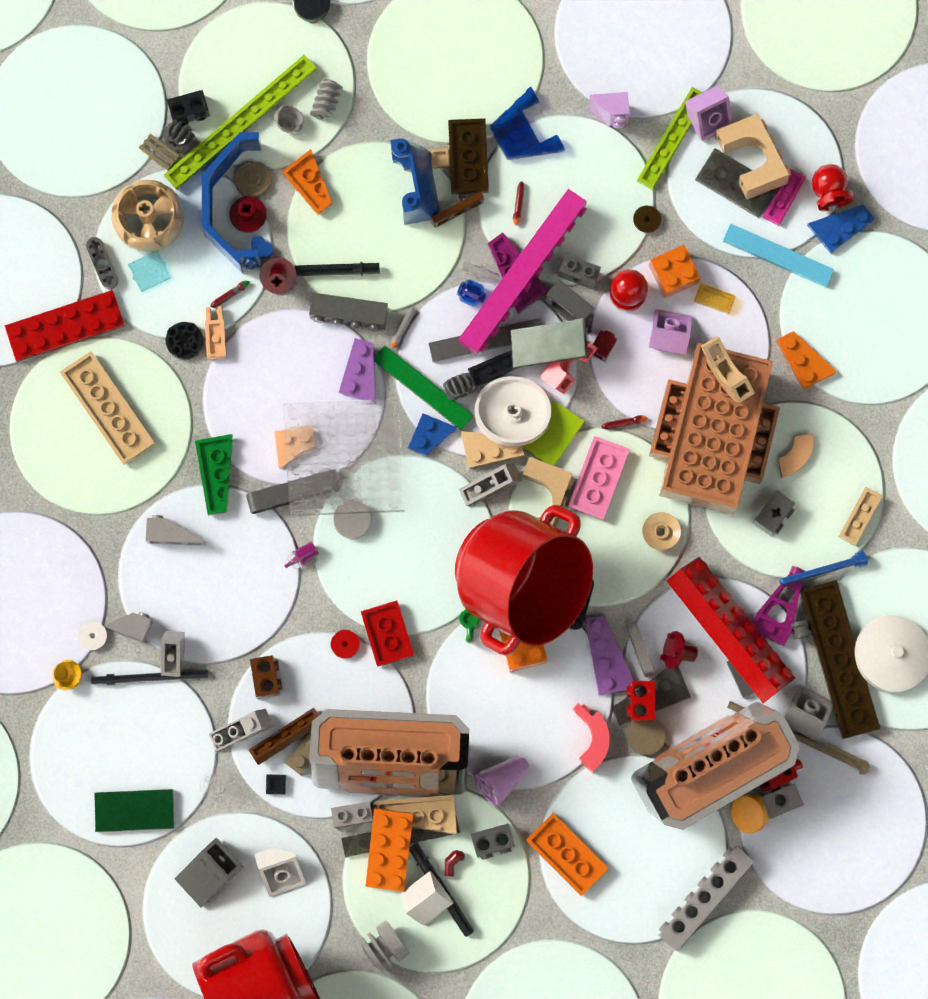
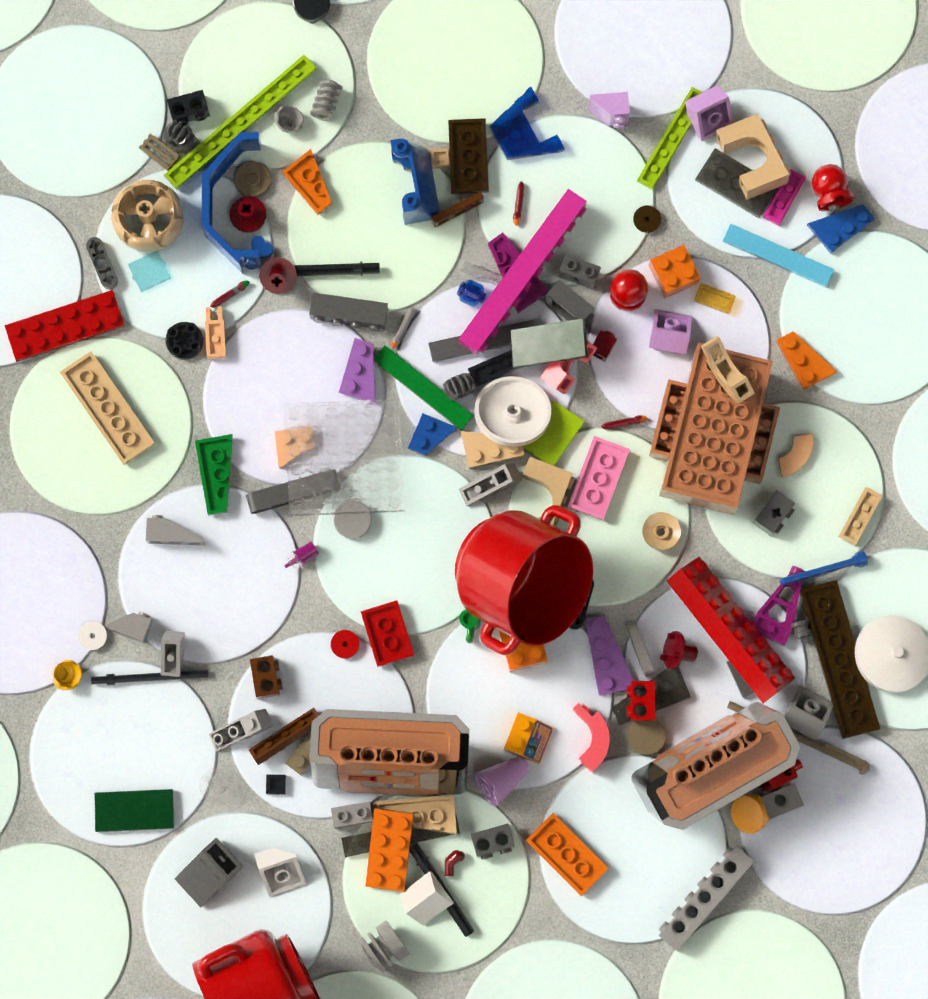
(528, 738): none -> slope

